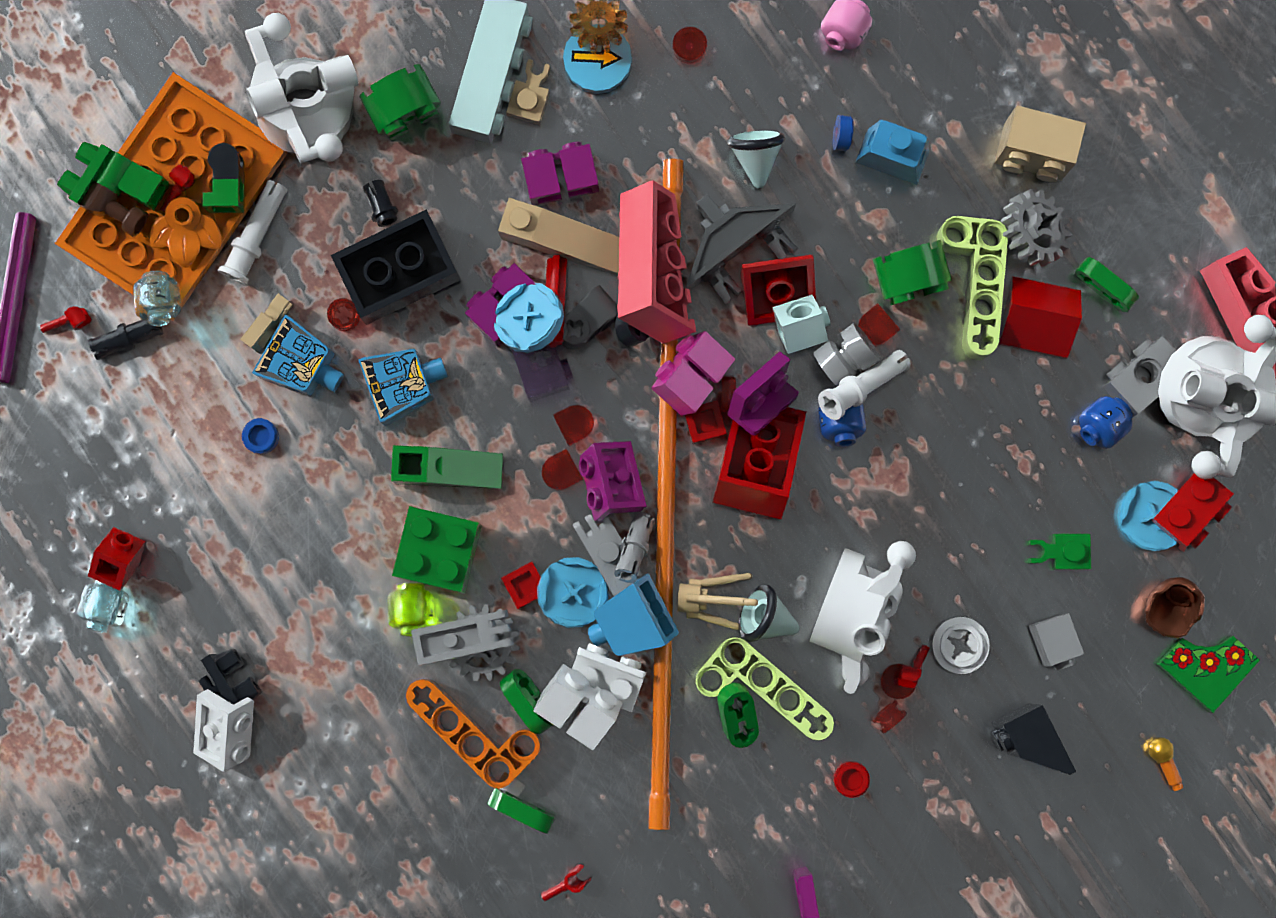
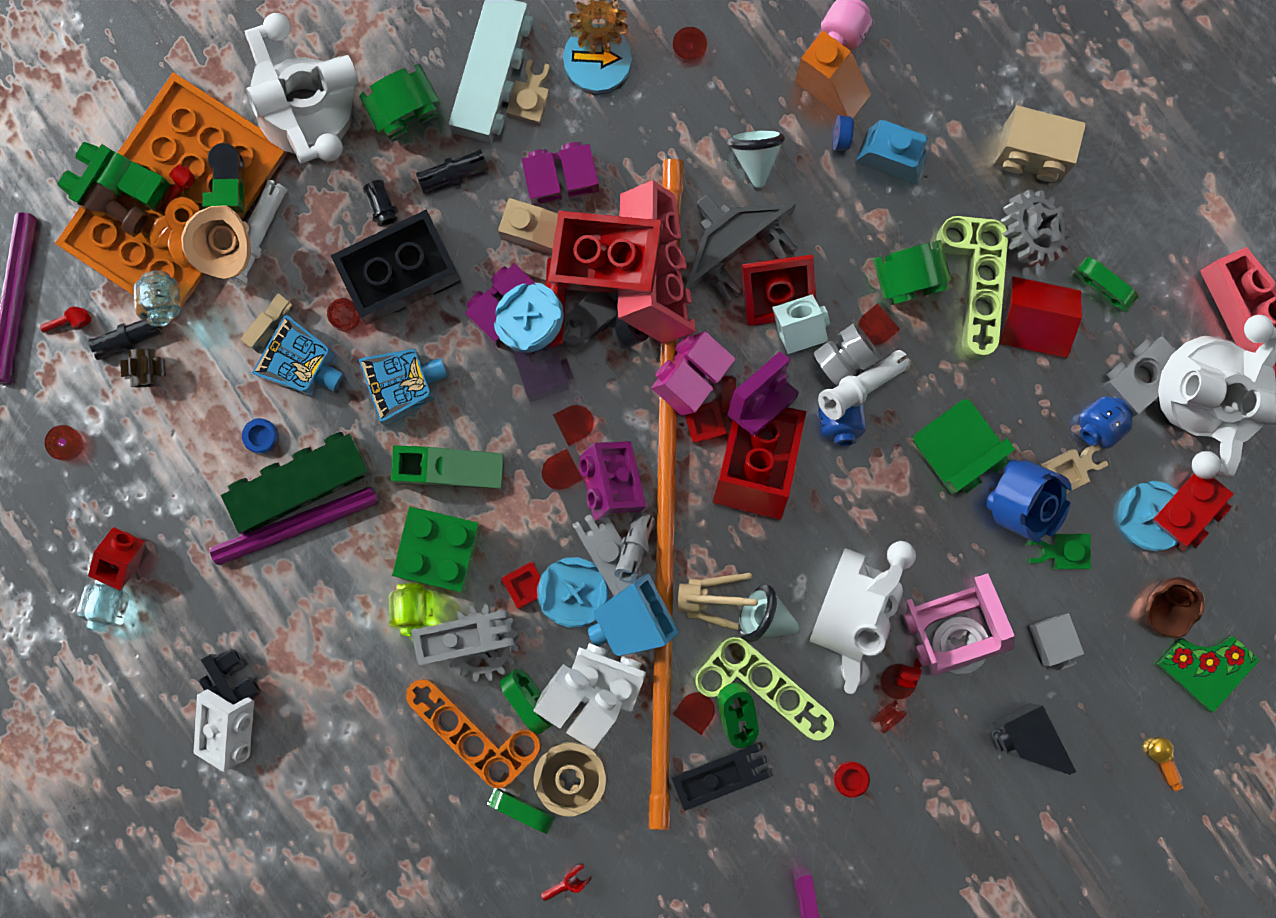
(63, 443): none -> clear red tile
(142, 368): none -> dark brown gear
(217, 242): none -> light nougat helmet
(294, 525): none -> magenta axle
(296, 483): none -> dark green brick
(452, 171): none -> black pin
(552, 787): none -> tan brick
(605, 253): none -> red slope
(696, 711): none -> clear red tile
(720, 777): none -> black hinge
(833, 76): none -> orange slope
(962, 447): none -> green bracket
(982, 596): none -> bright pink panel
(1030, 500): none -> blue brick
(1075, 467): none -> tan plate

